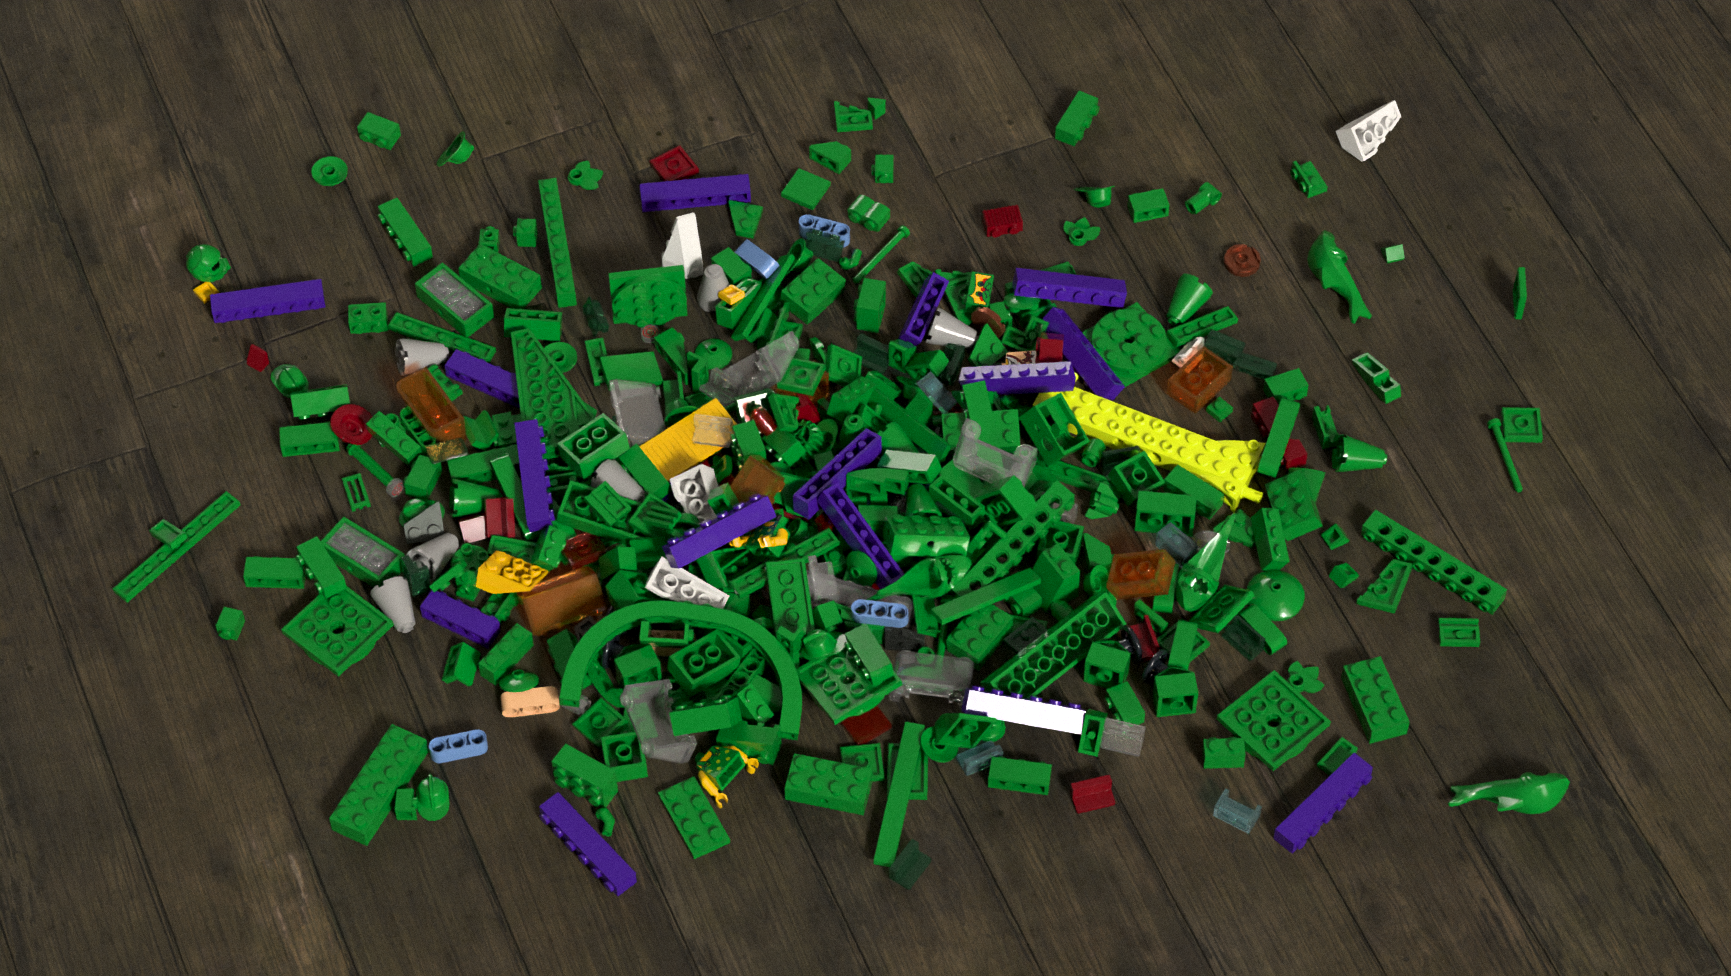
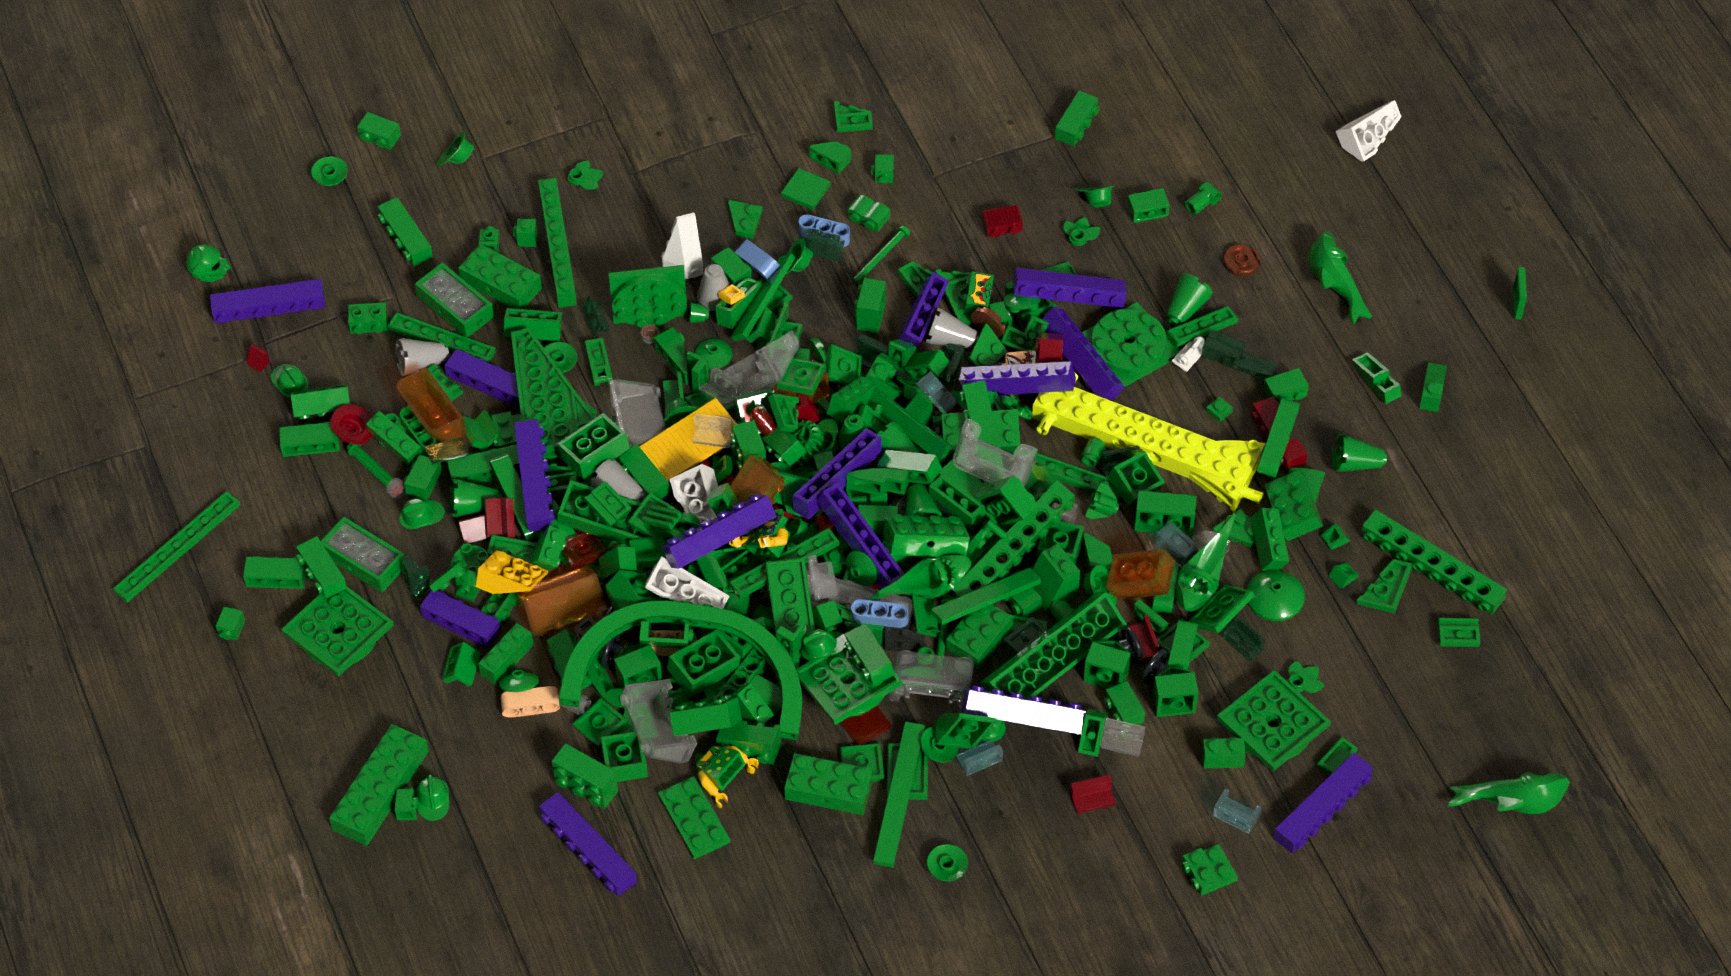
(168, 534): green tile -> none
(204, 291): yellow tile -> none
(359, 504): green tile -> none
(395, 602): light grey cone -> none
(425, 525): pearl dark grey wing -> none
(435, 553): light grey cone -> none
(465, 739): medium blue beam -> none
(608, 819): green arm -> none
(631, 367): green tile -> none
(674, 165): dark red tile -> none
(695, 192): dark purple brick -> none
(698, 313): none -> green hat
(813, 291): green brick -> none
(851, 262): green arm -> none
(877, 107): green slope -> none
(884, 367): none -> green brick
(909, 865): clear green panel -> none
(947, 855): none -> green dish
(1019, 775): green brick -> none
(1049, 431): green piece -> none
(1182, 482): green brick -> none
(1199, 379): clear orange brick -> none
(1208, 869): none -> green plate
(1265, 627): green beam -> none
(1308, 179): green bracket -> none
(1325, 427): green hinge -> none
(1375, 700): green brick -> none
(1393, 253): slope -> none
(1433, 387): none -> green slope
(1494, 425): green bar -> none
(1521, 424): green tile -> none

